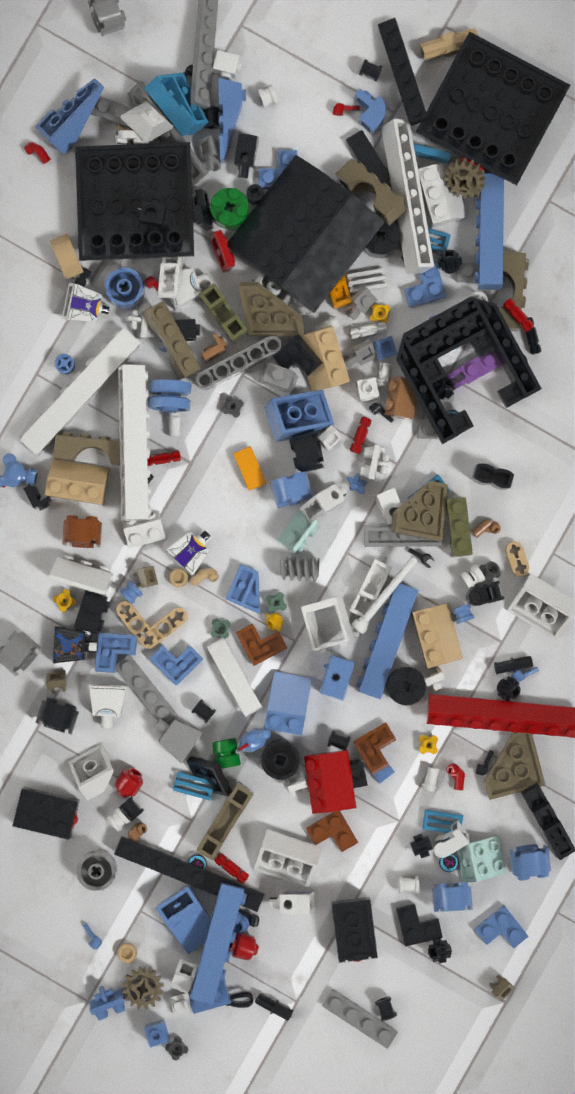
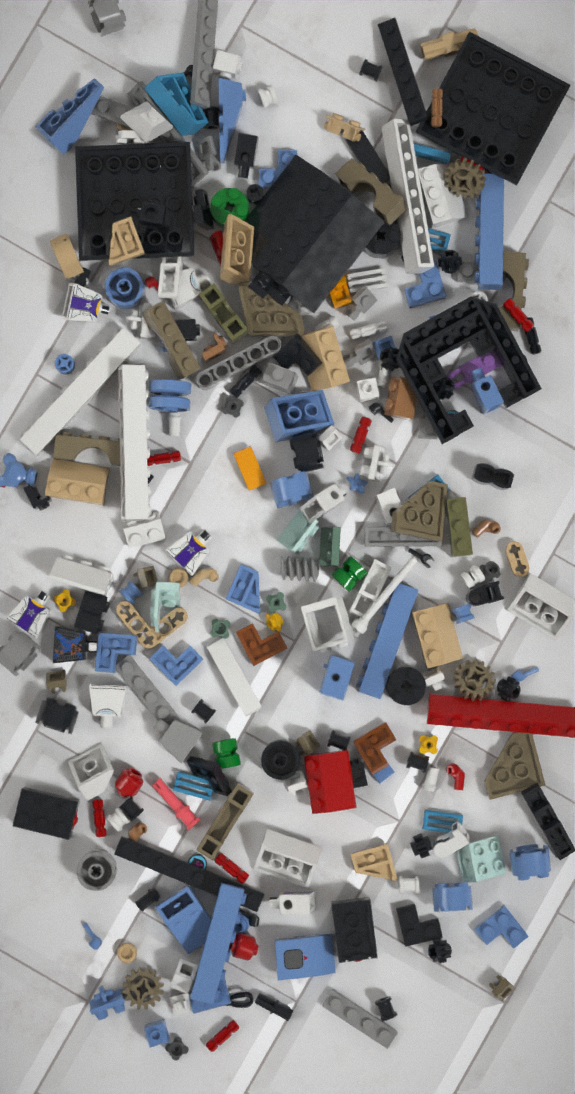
(31, 614): none -> torso
(39, 150): red arm -> none
(82, 532): dark orange brick -> none
(99, 818): none -> red axle
(124, 242): none -> tan wing
(148, 899): none -> black pin
(164, 594): none -> light aqua bracket
(182, 811): none -> coral pin
(222, 1036): none -> red axle
(236, 250): none -> tan slope
(245, 381): none -> black axle
(254, 740): medium blue animal -> none
(264, 284): none -> black plate
(288, 703): medium blue slope -> none
(304, 956): none -> medium blue slope
(308, 743): none -> dark tan tile
(329, 546): none -> sand green bracket
(335, 826): dark orange plate -> none
(339, 108): red hand -> none
(349, 573): none -> green wheel
(350, 128): none -> tan hinge
(374, 113): medium blue brick -> none
(375, 862): none -> tan wing
(380, 308): yellow plate -> none
(388, 357): none -> black gear
(417, 762): none -> black bush
(436, 120): none -> medium nougat axle
(449, 863): tile -> none
(470, 686): none -> dark tan gear
(483, 769): black hand -> none
(489, 399): none -> medium blue torso
(513, 664): black axle -> none

